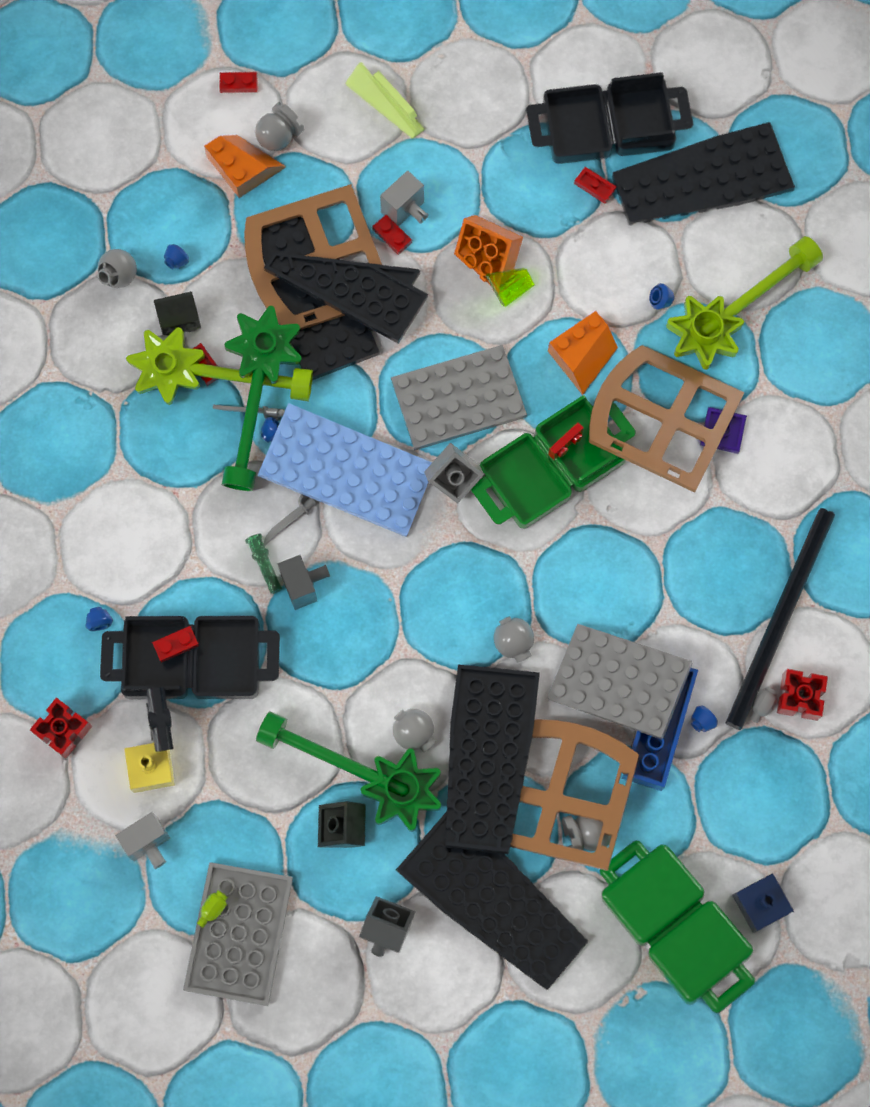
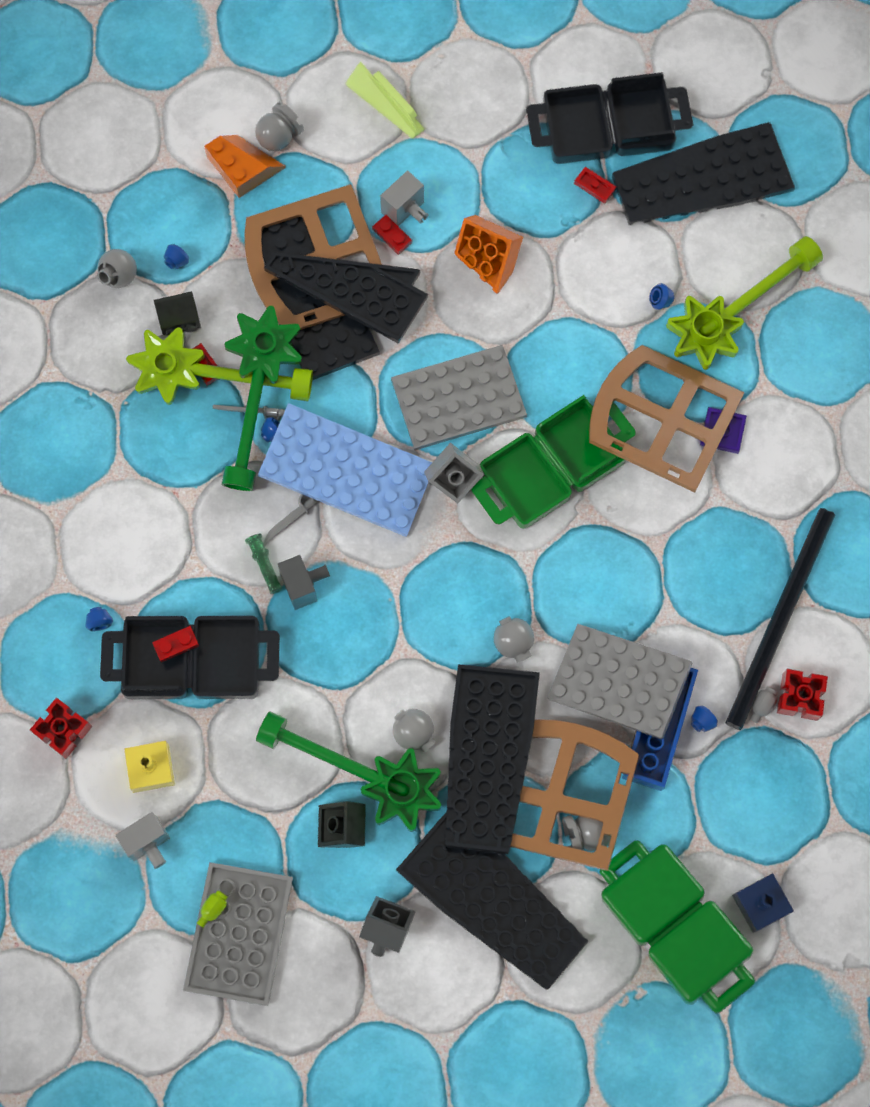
(159, 719): black piece -> none
(238, 82): red plate -> none
(510, 284): clear neon green wing -> none
(573, 436): red plate -> none
(583, 350): orange wedge -> none

